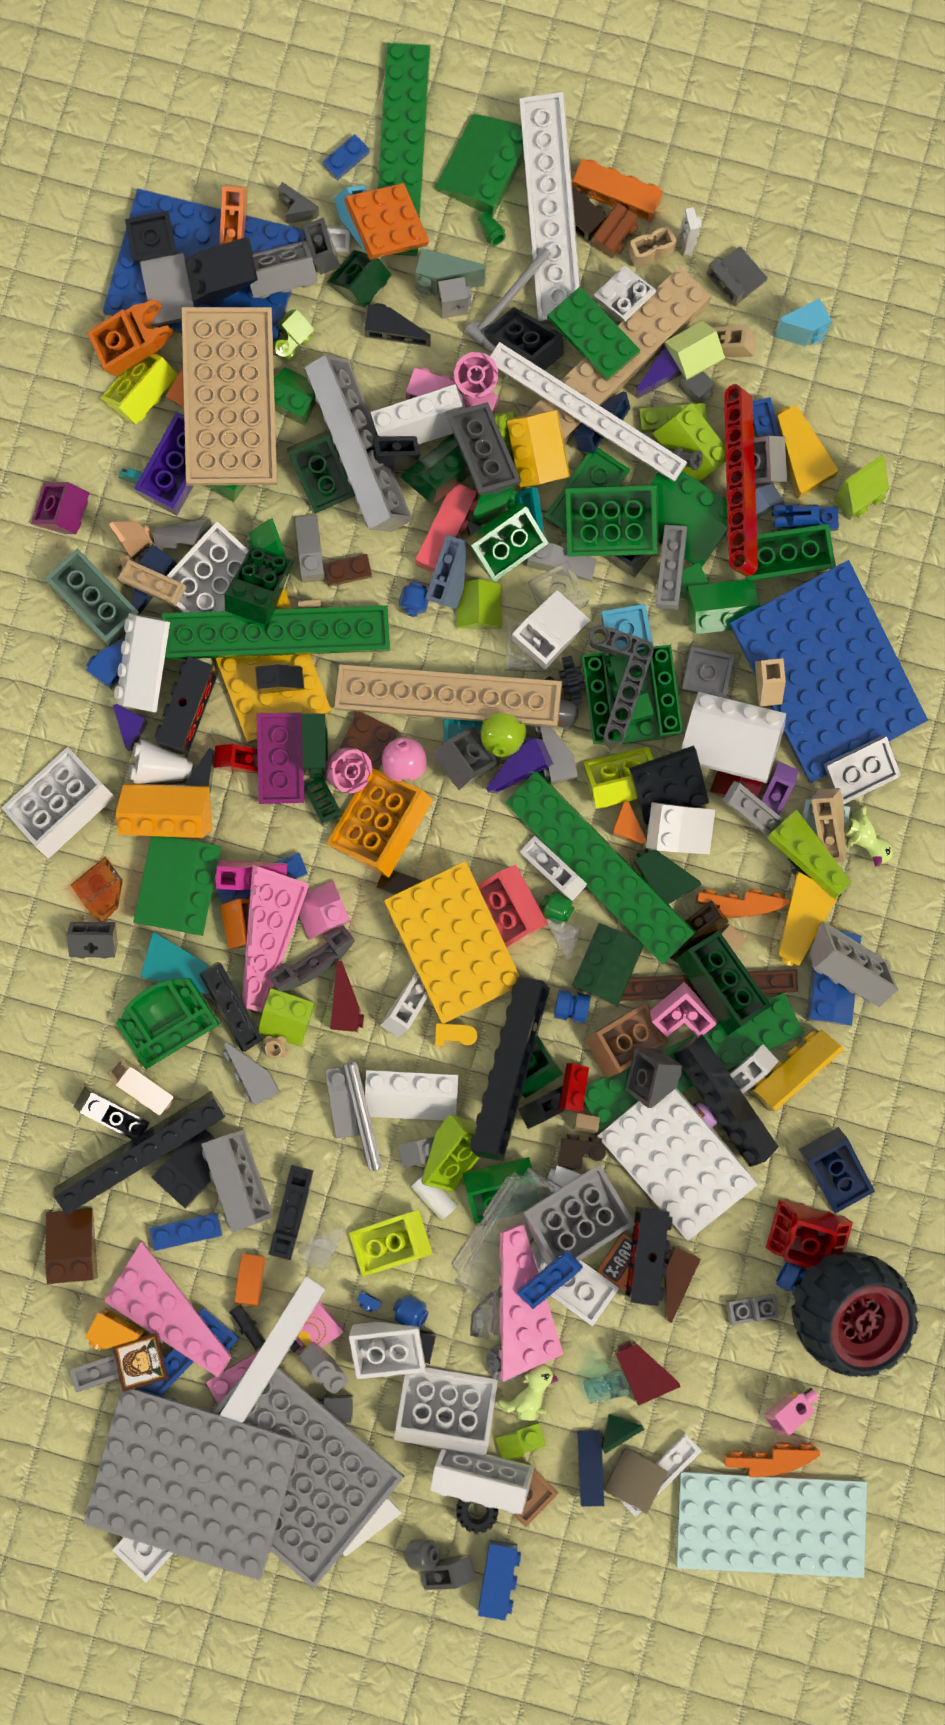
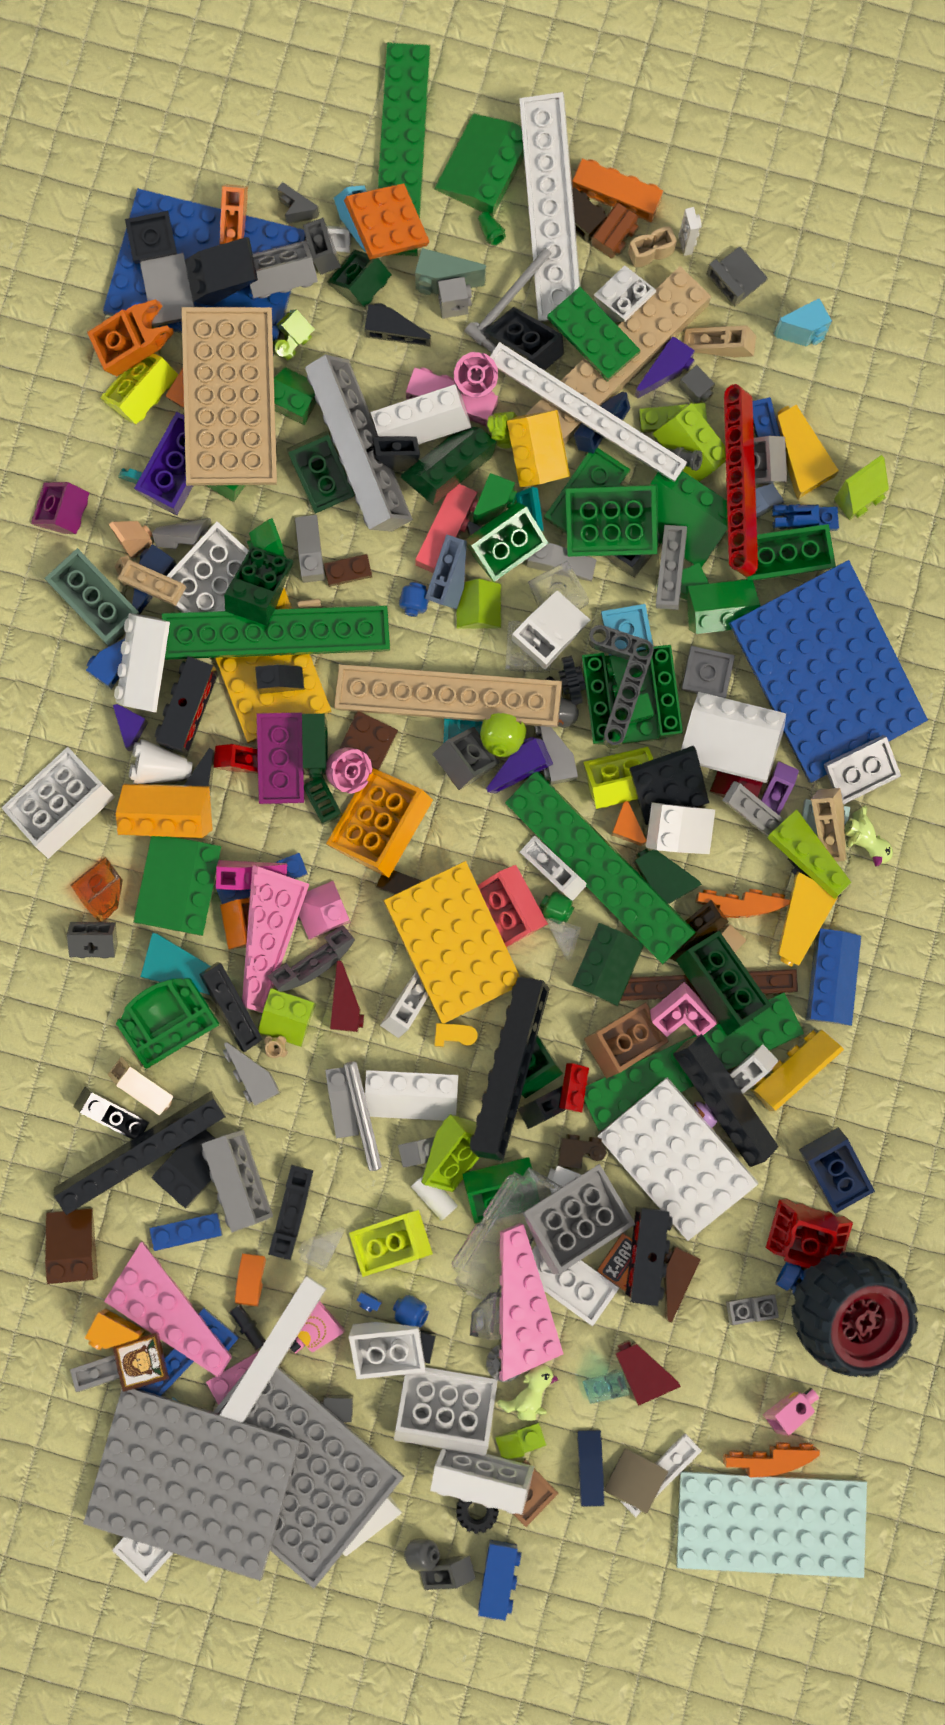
(323, 1368): light grey brick -> none
(346, 157): blue plate -> none
(404, 759): bright pink cylinder -> none
(483, 449): dark grey slope -> none
(550, 1279): blue tile -> none
(572, 1006): blue wheel -> none
(586, 1123): tan slope -> none
(618, 1431): dark green slope -> none
(652, 1076): dark grey slope -> none
(695, 349): yellowish green slope -> none
(770, 681): tan slope -> none
(852, 965): light grey slope -> none

